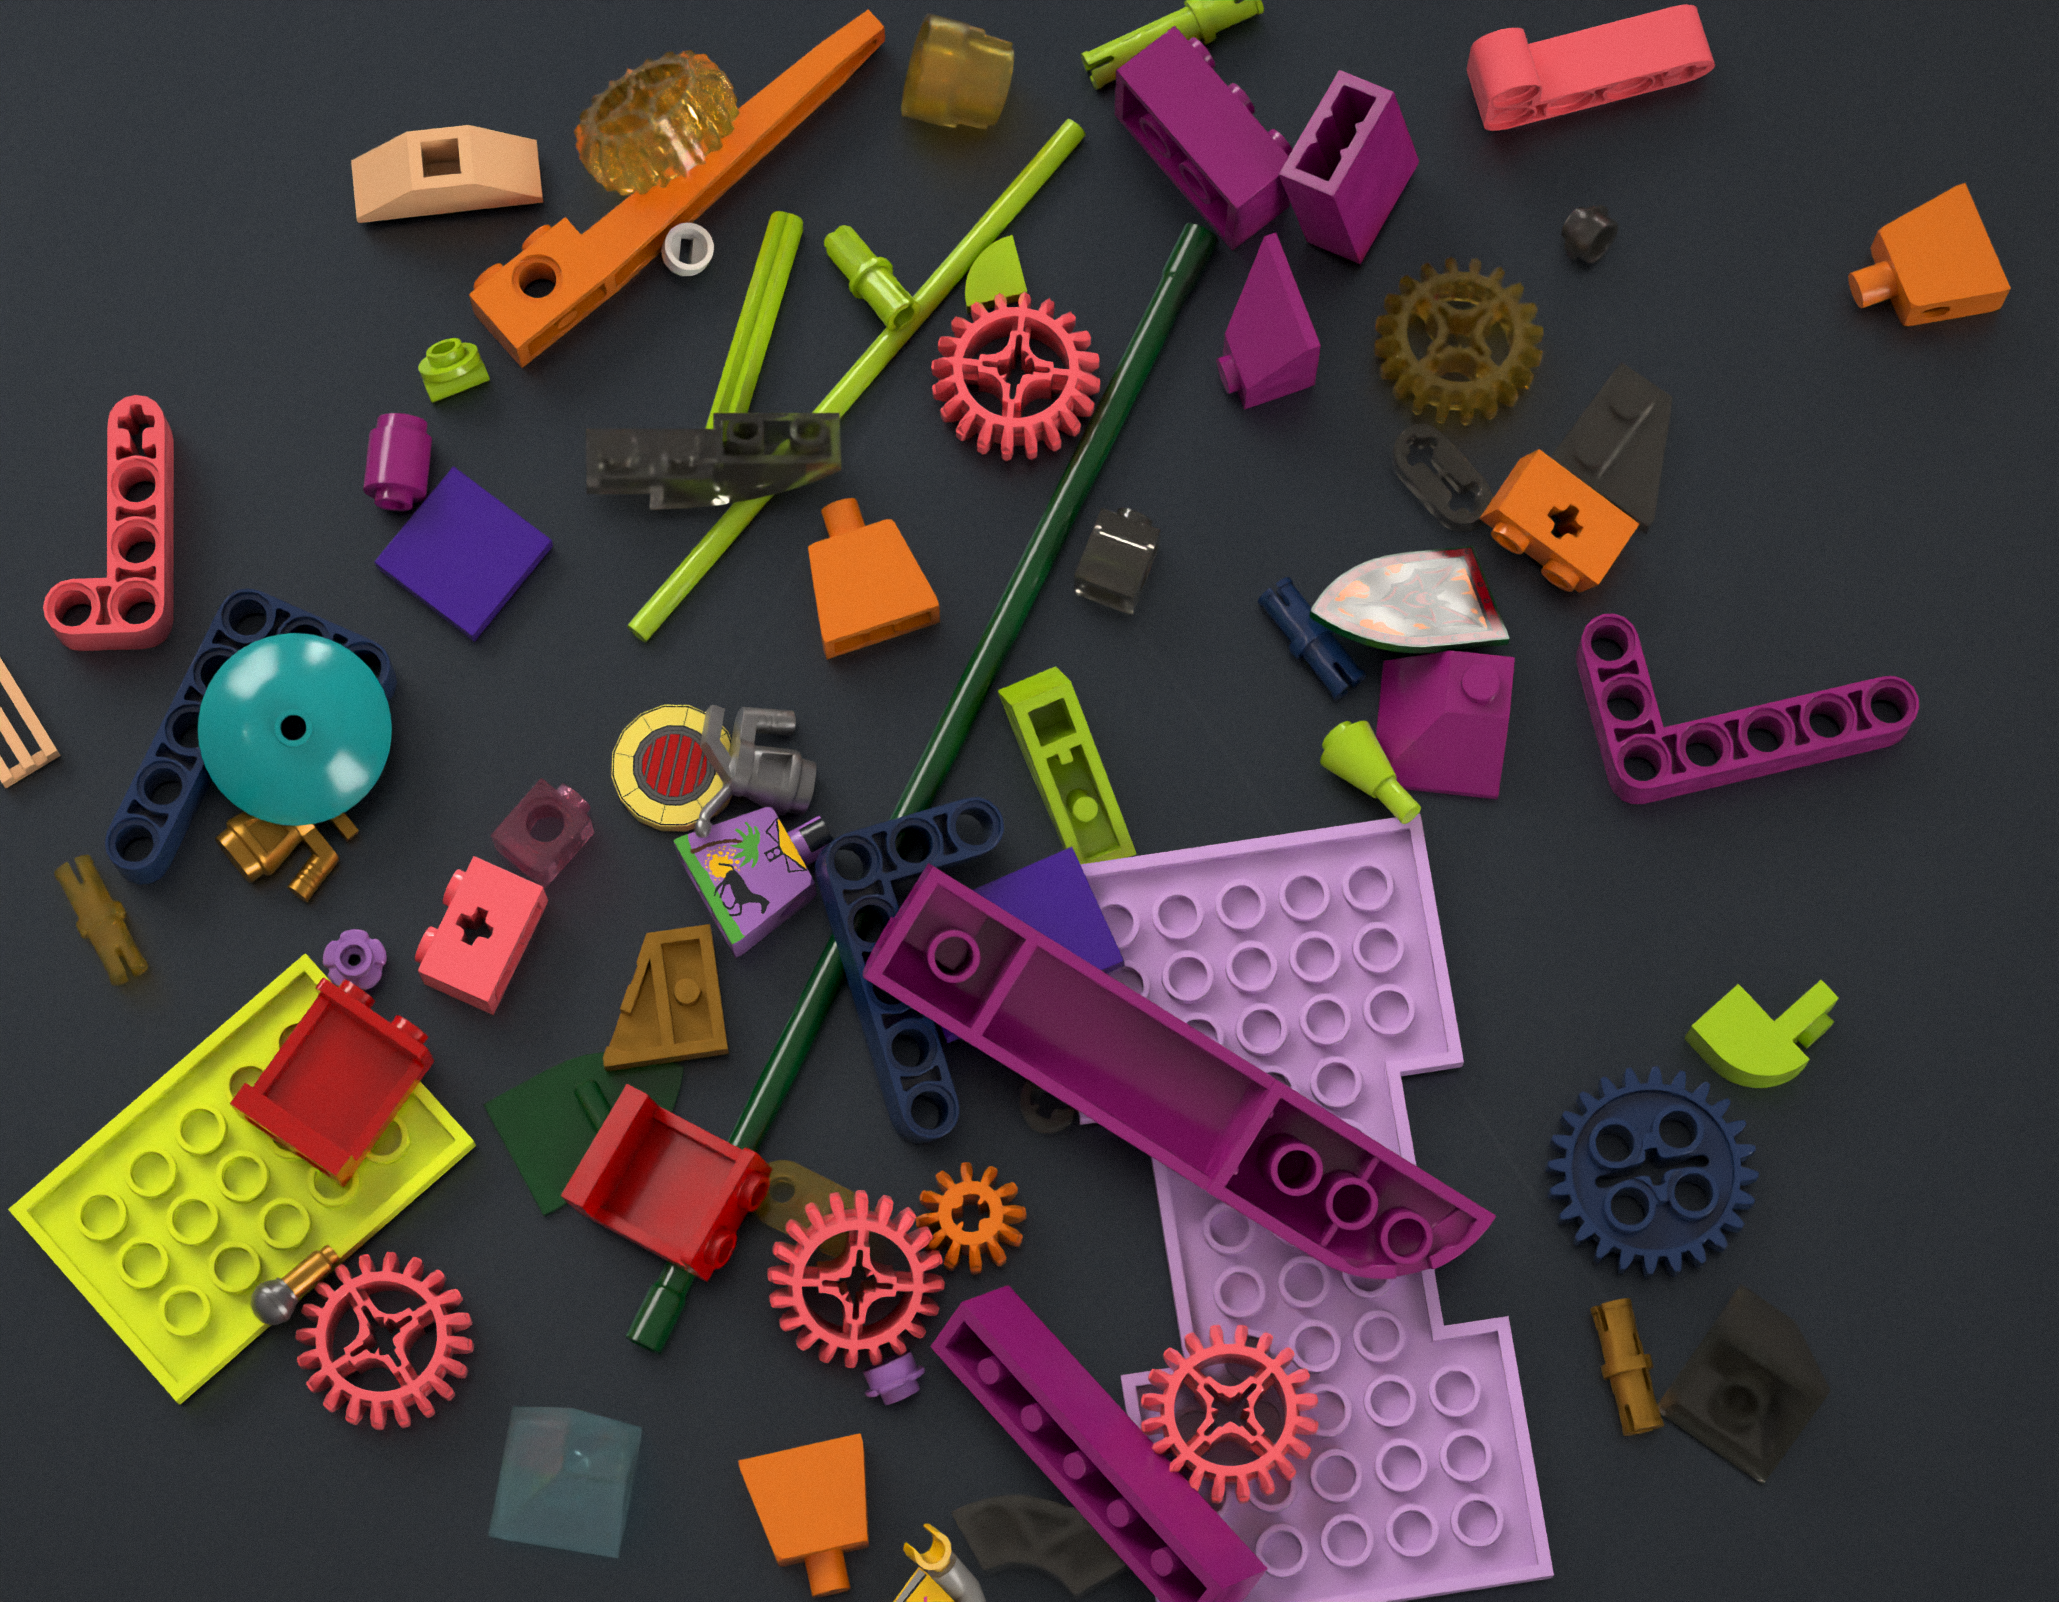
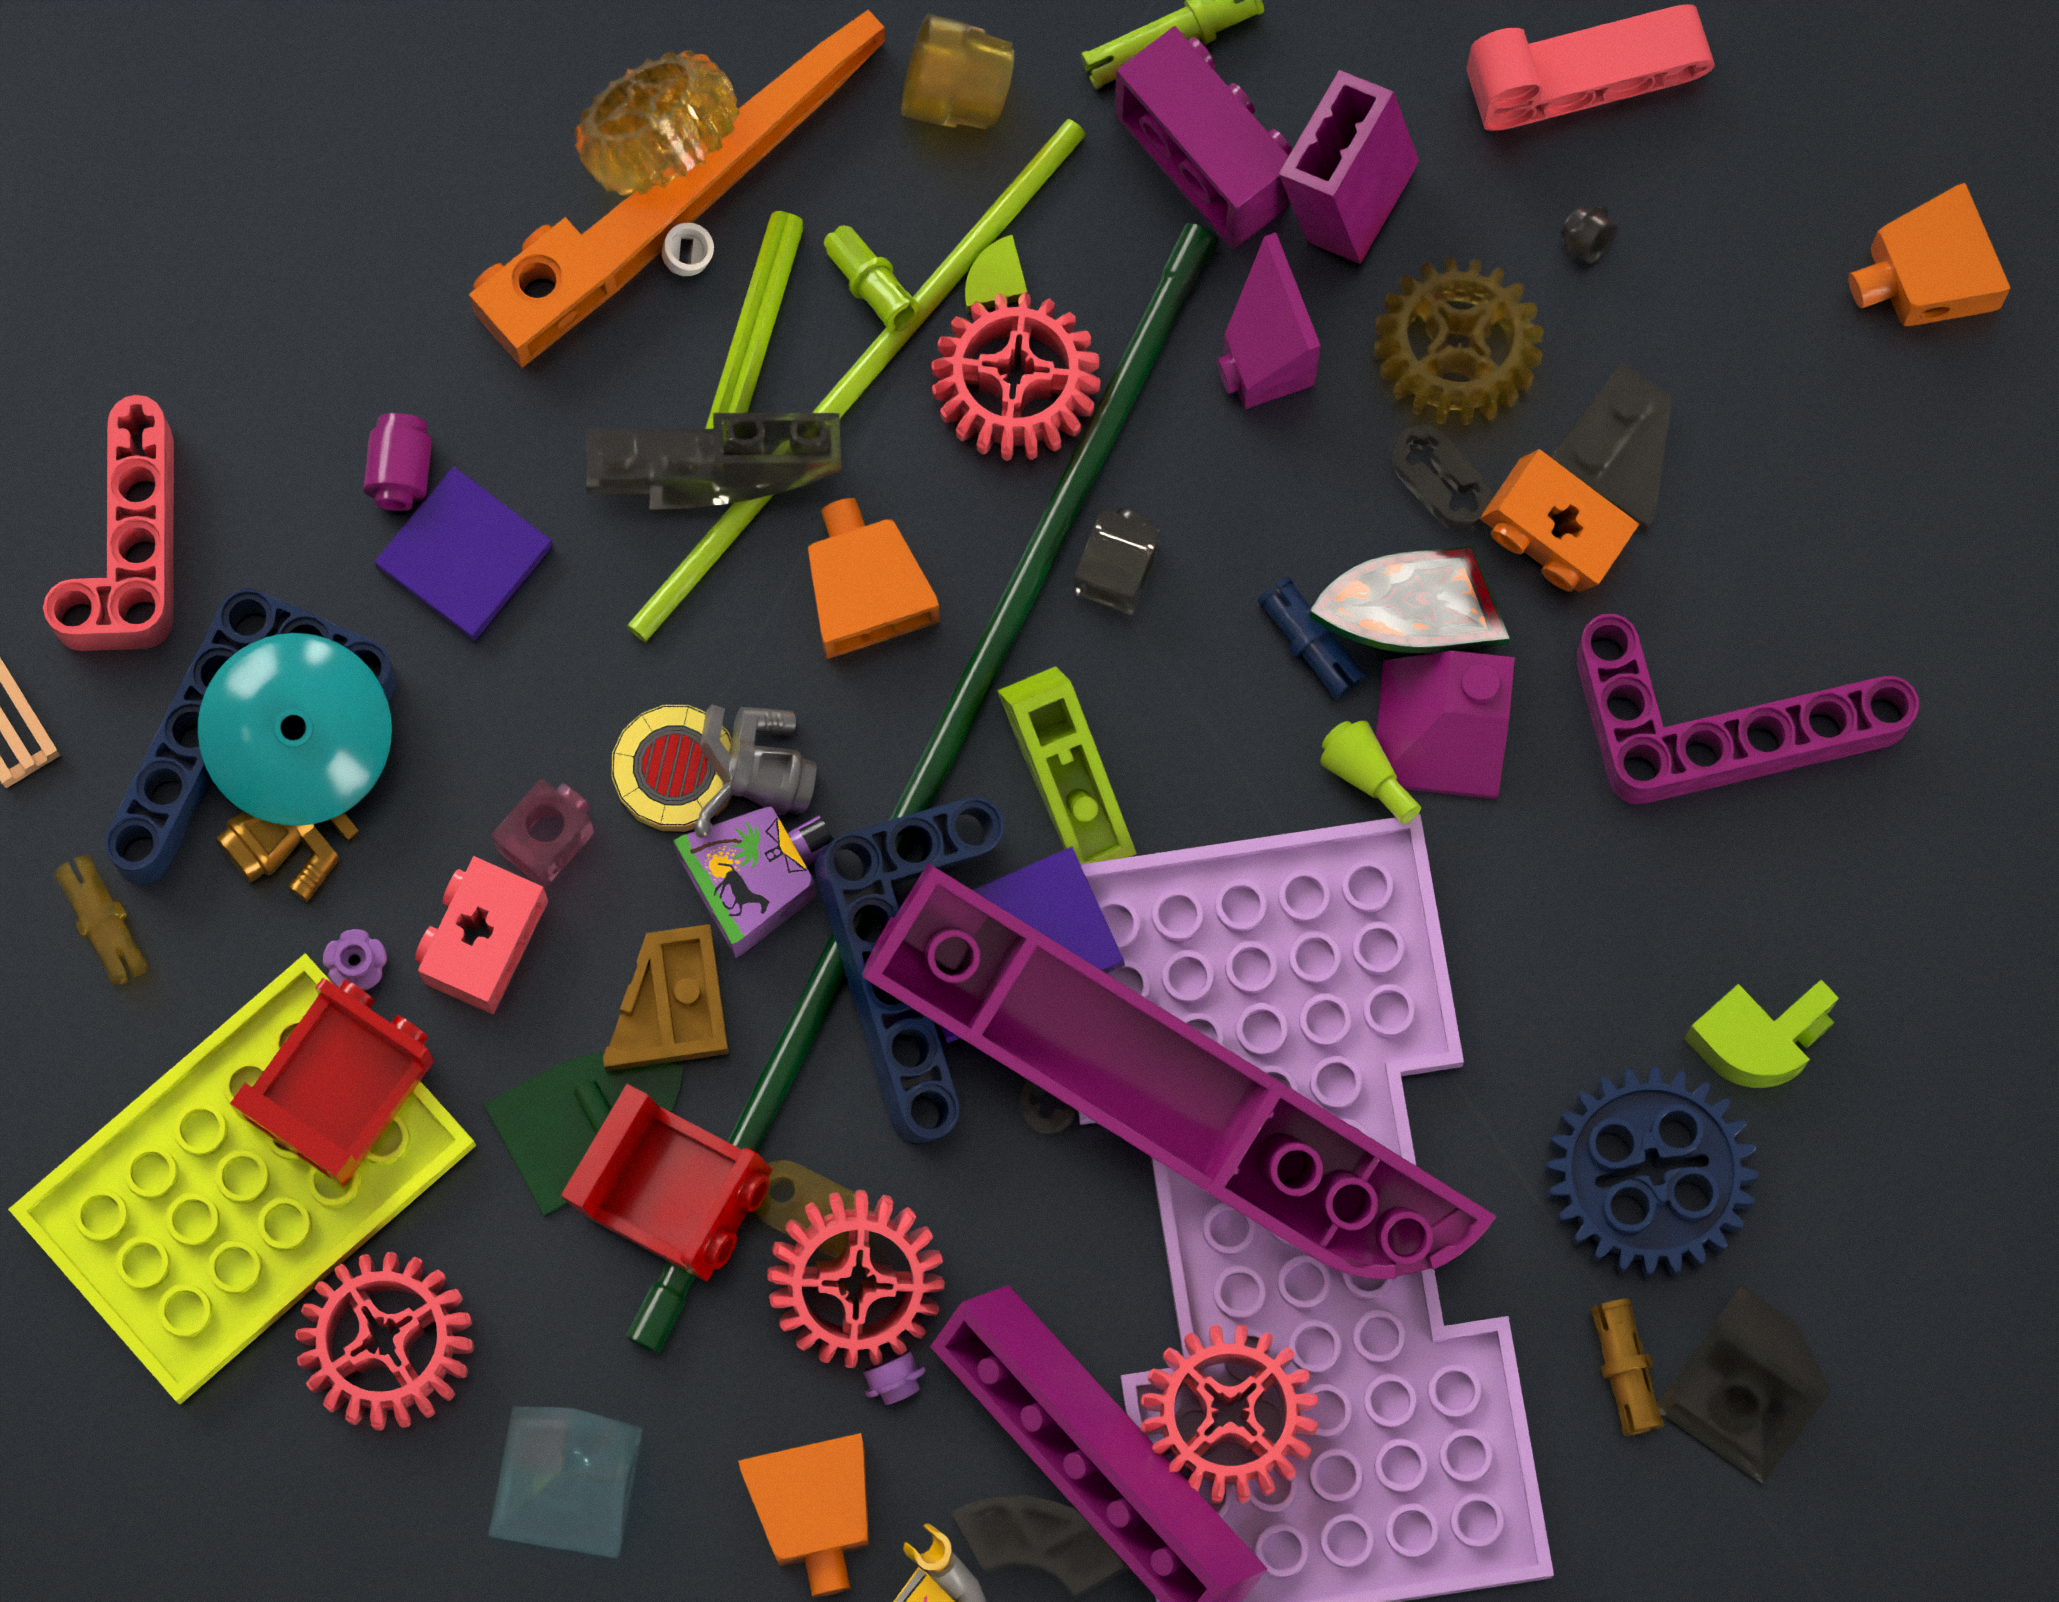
(276, 1299): piece -> none
(445, 173): light nougat slope -> none
(451, 368): lime plate -> none
(990, 1229): orange gear -> none

